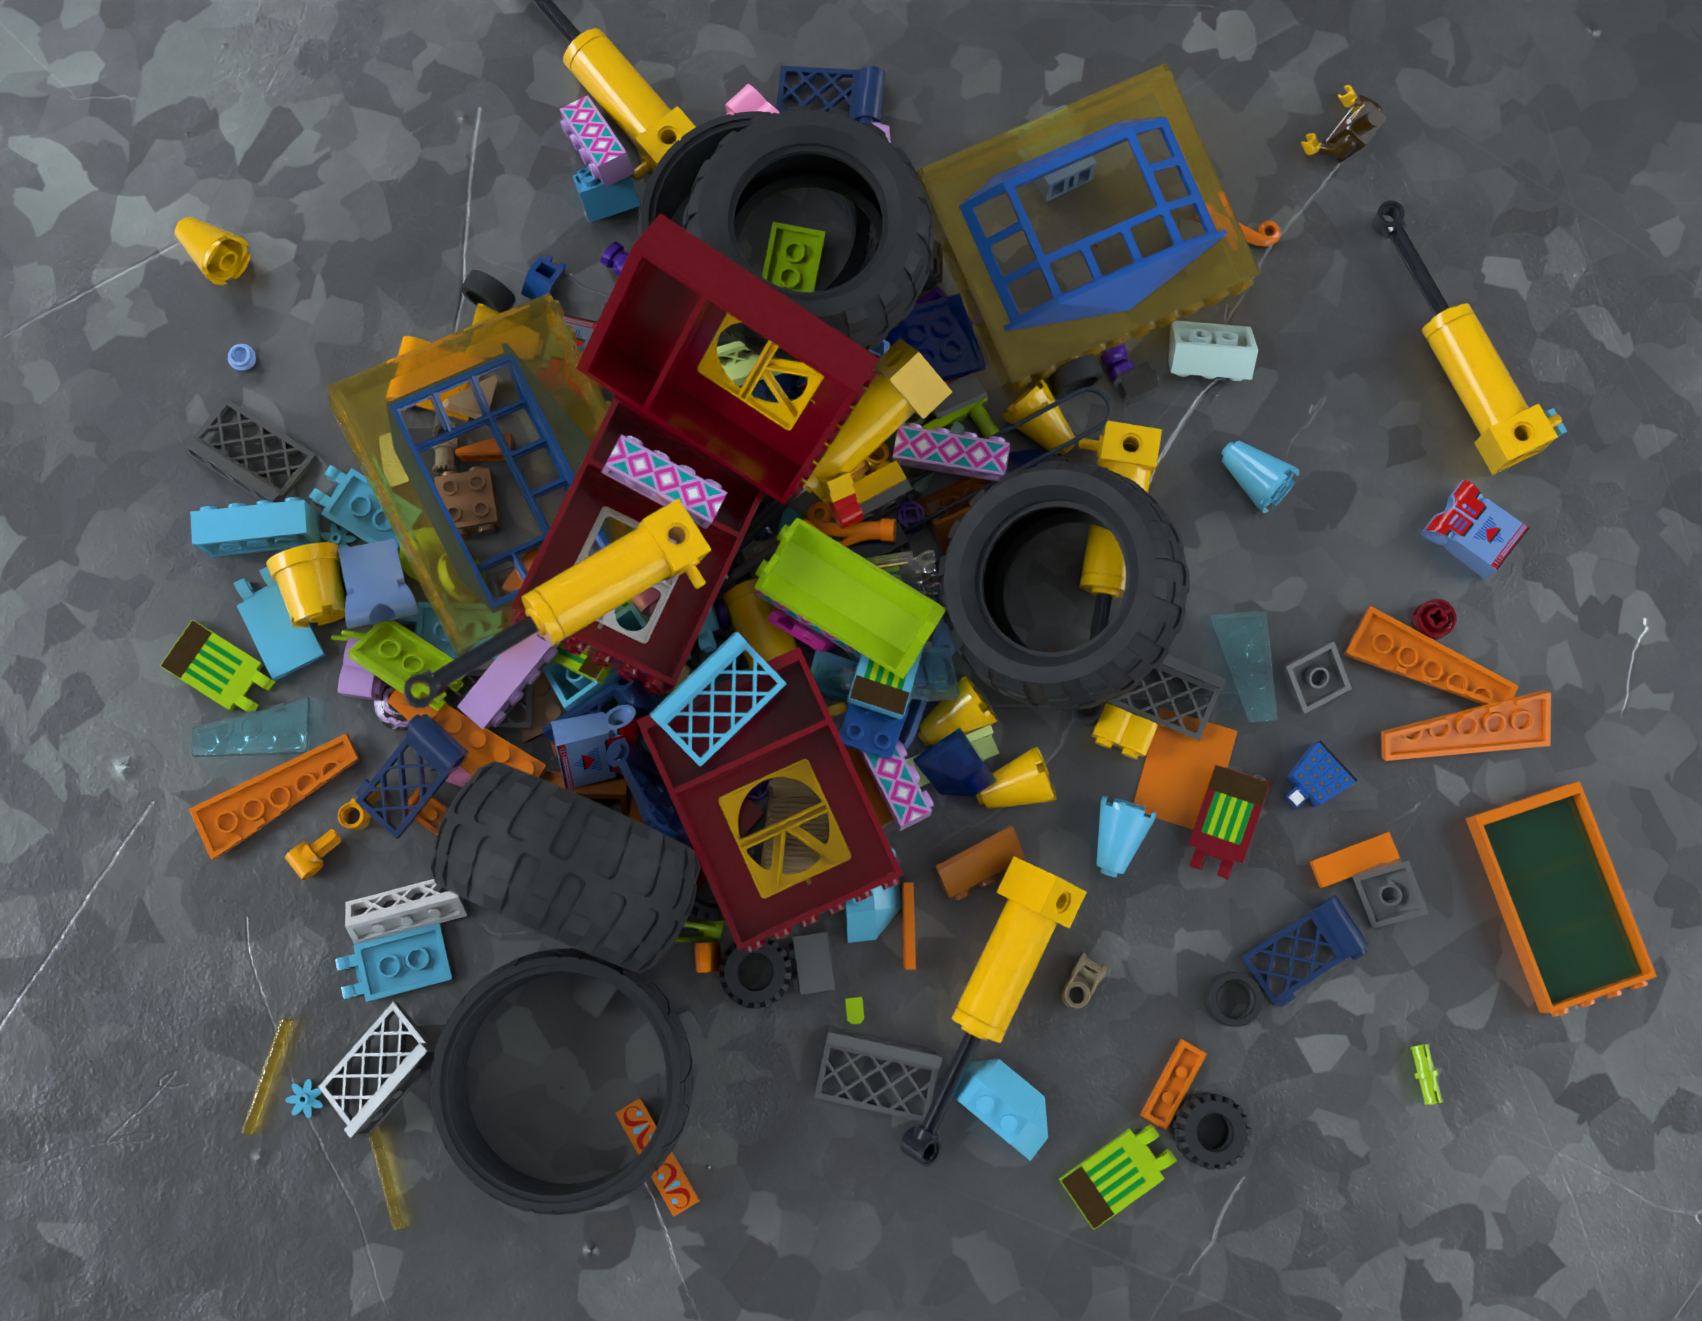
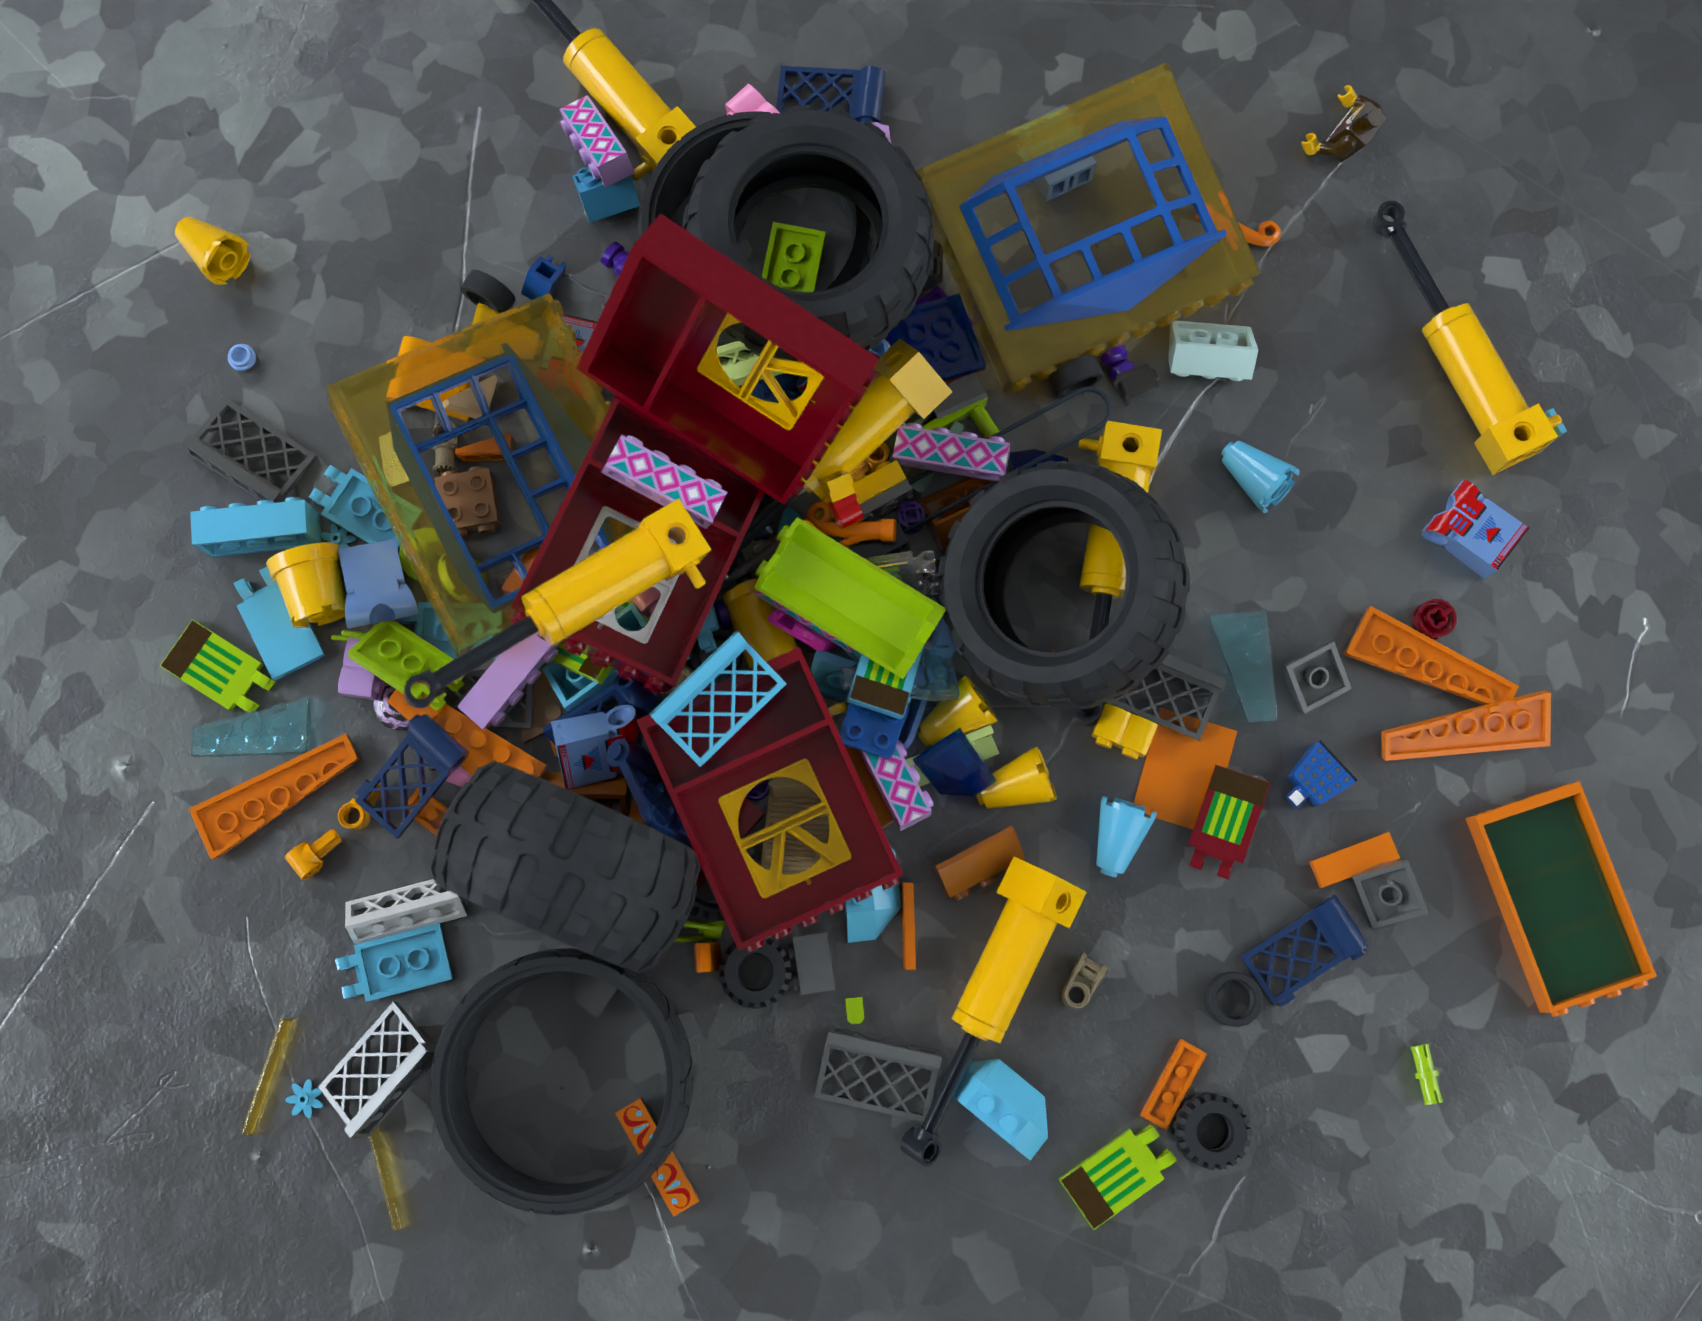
(1048, 428): yellow cone -> none

